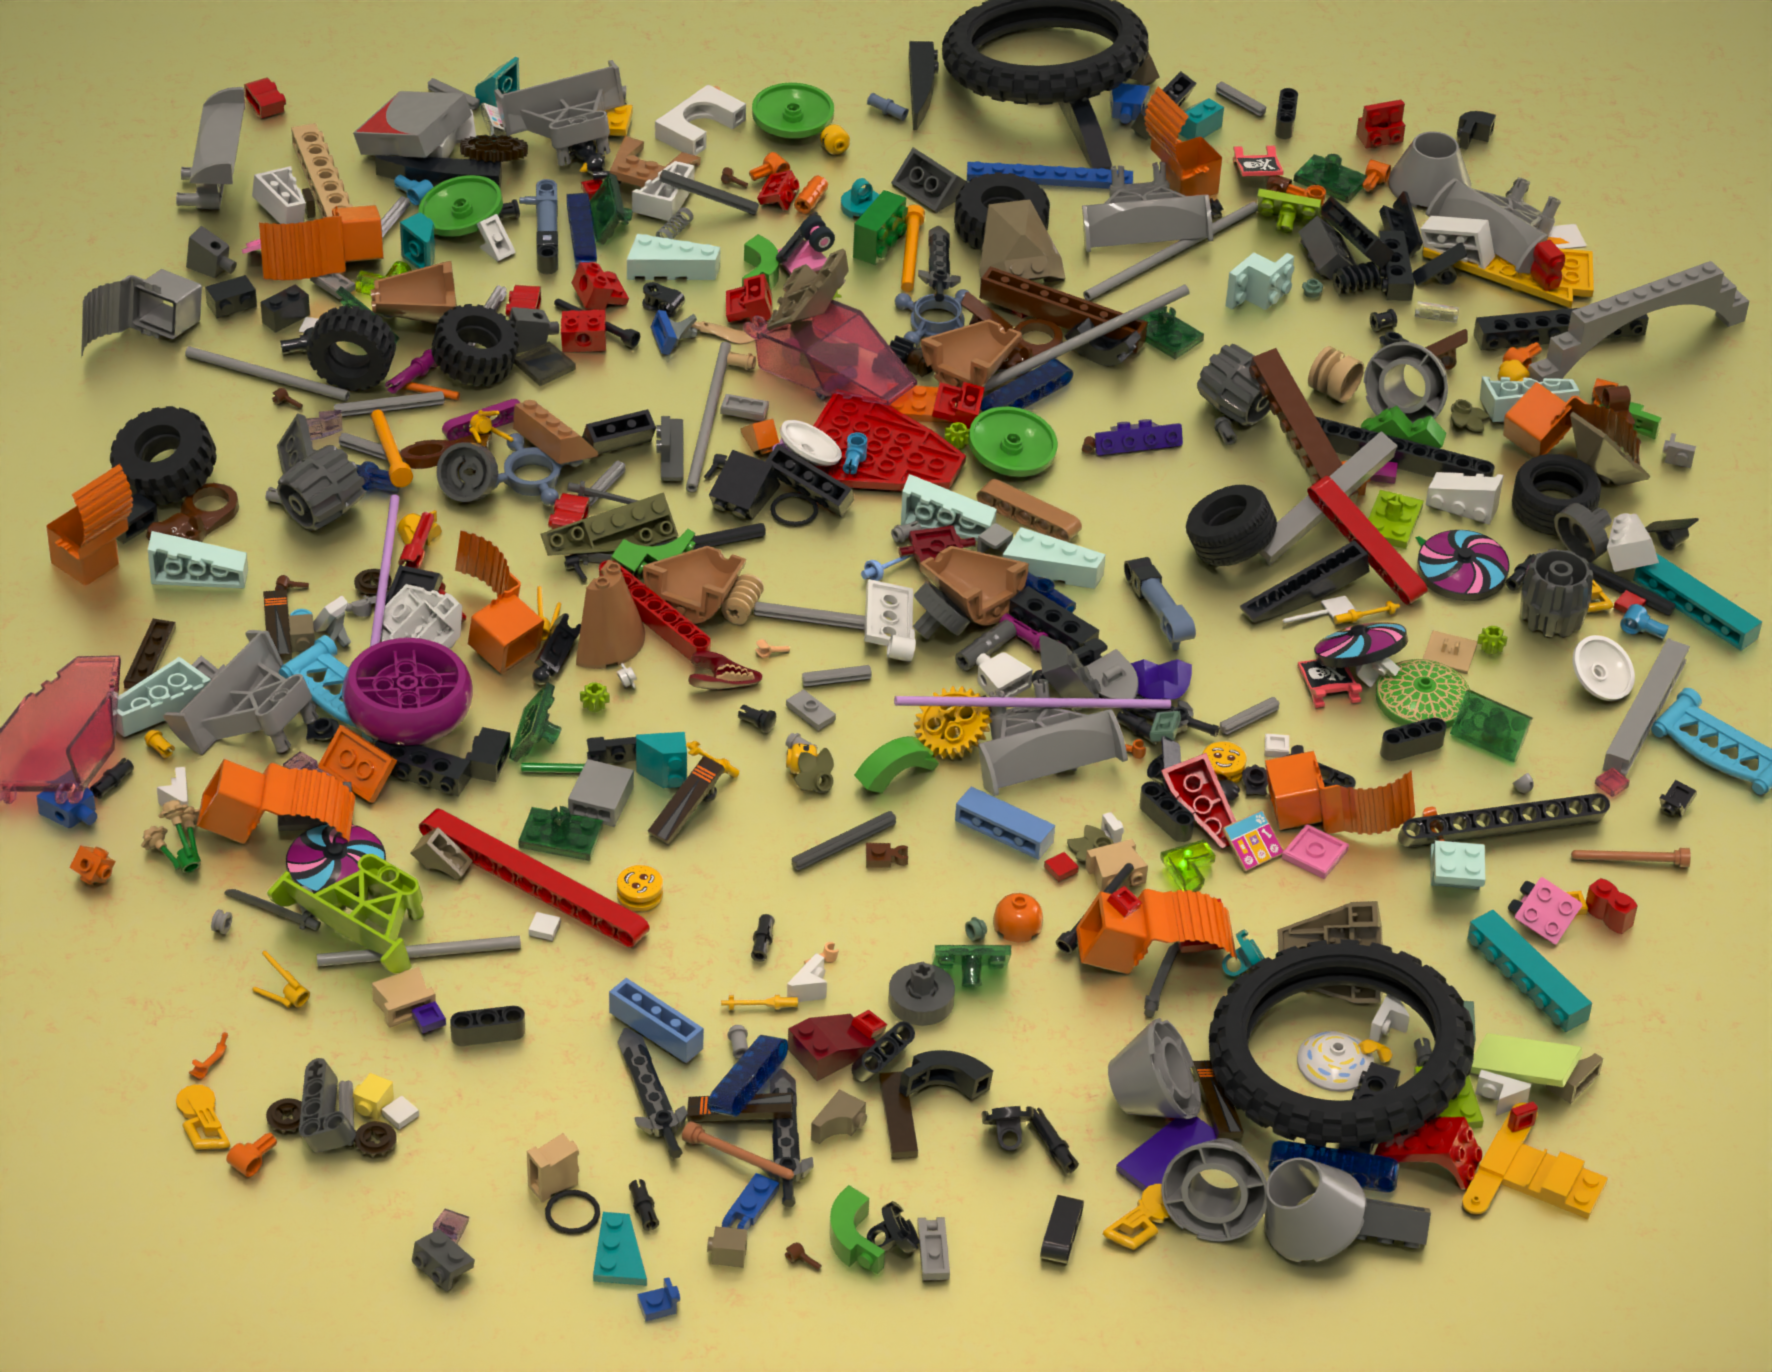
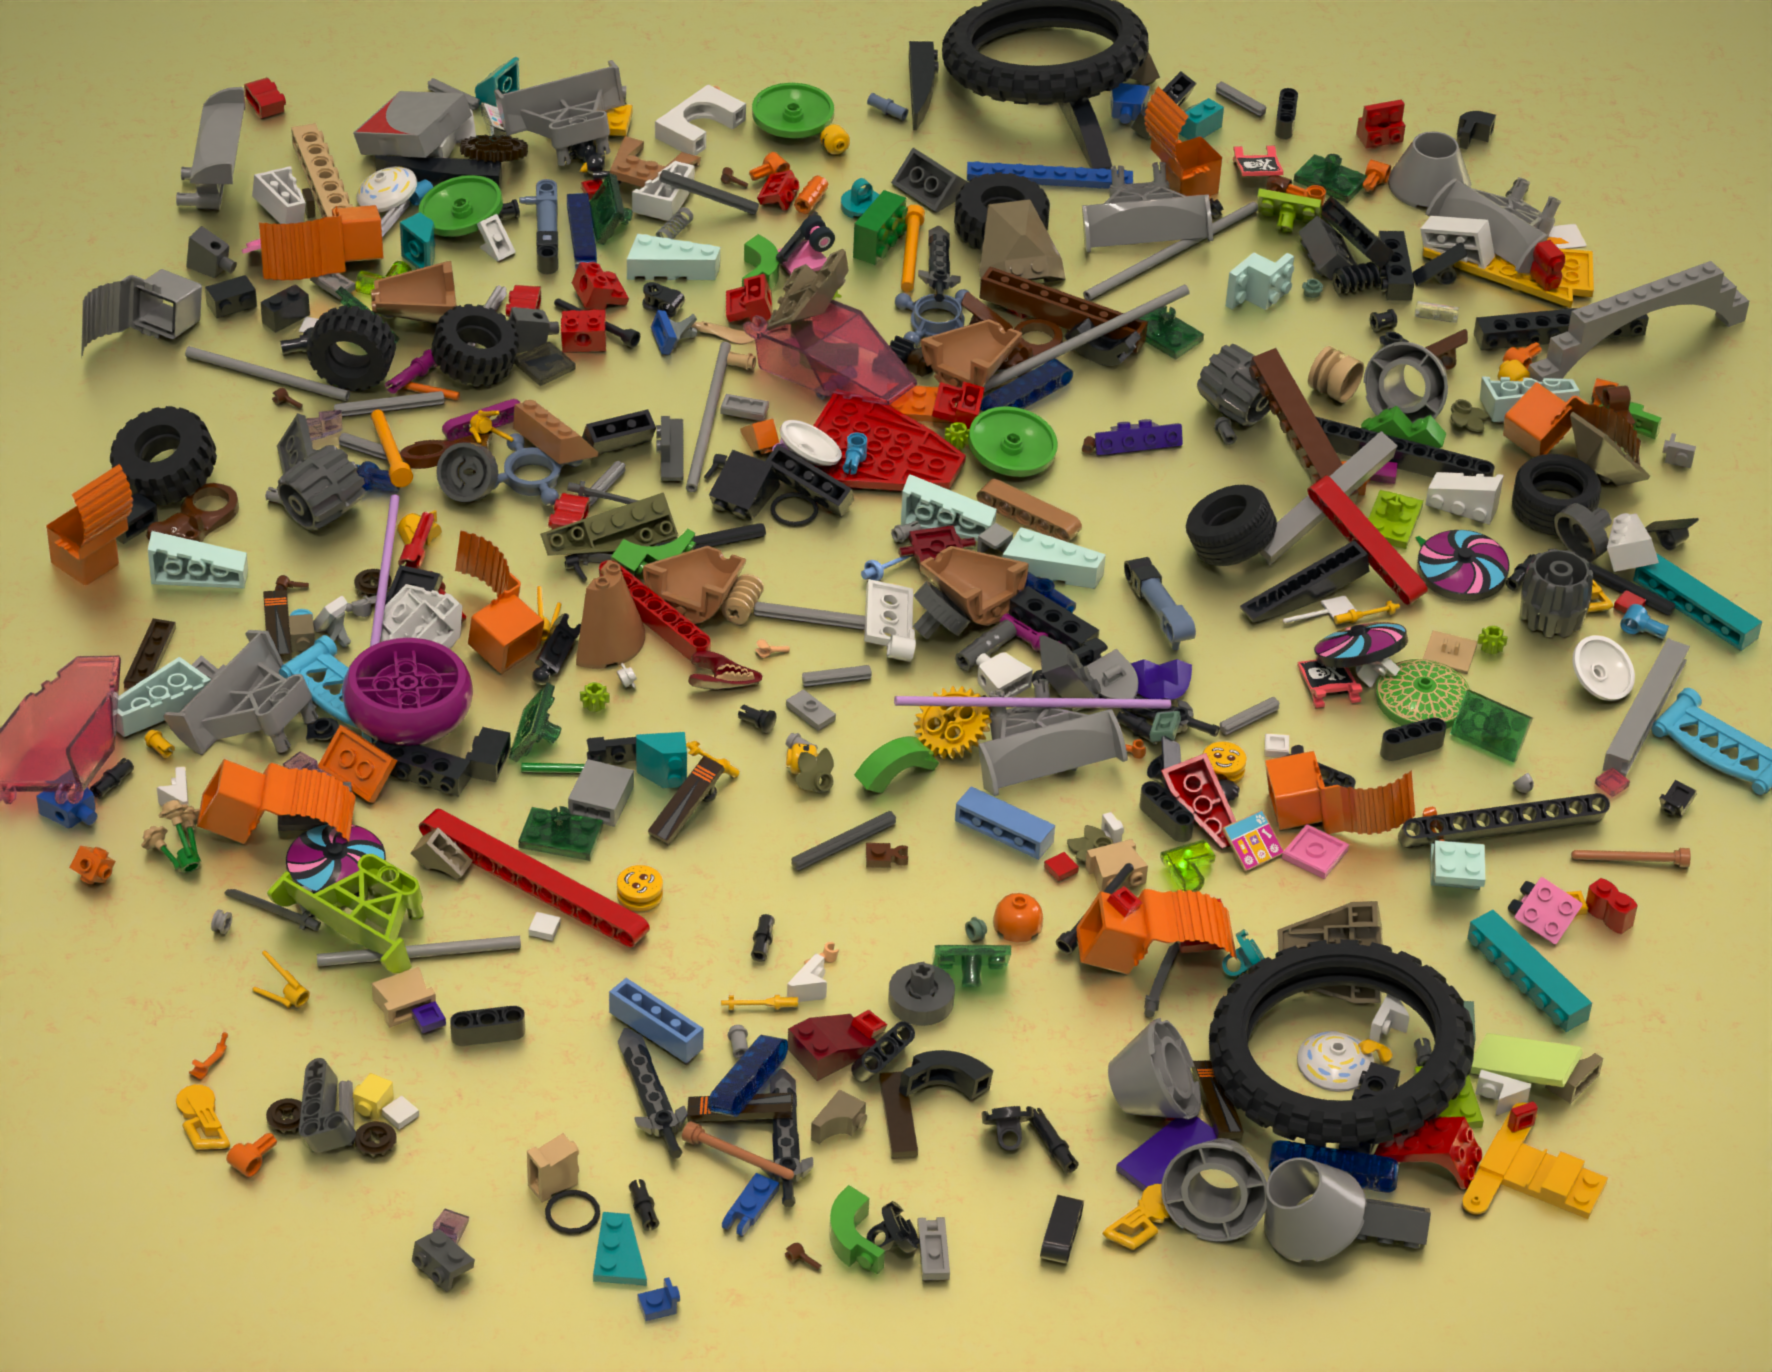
(387, 188): none -> white dish
(728, 1246): dark tan brick -> none
(1255, 780): black animal -> none
(1402, 219): black bracket -> none

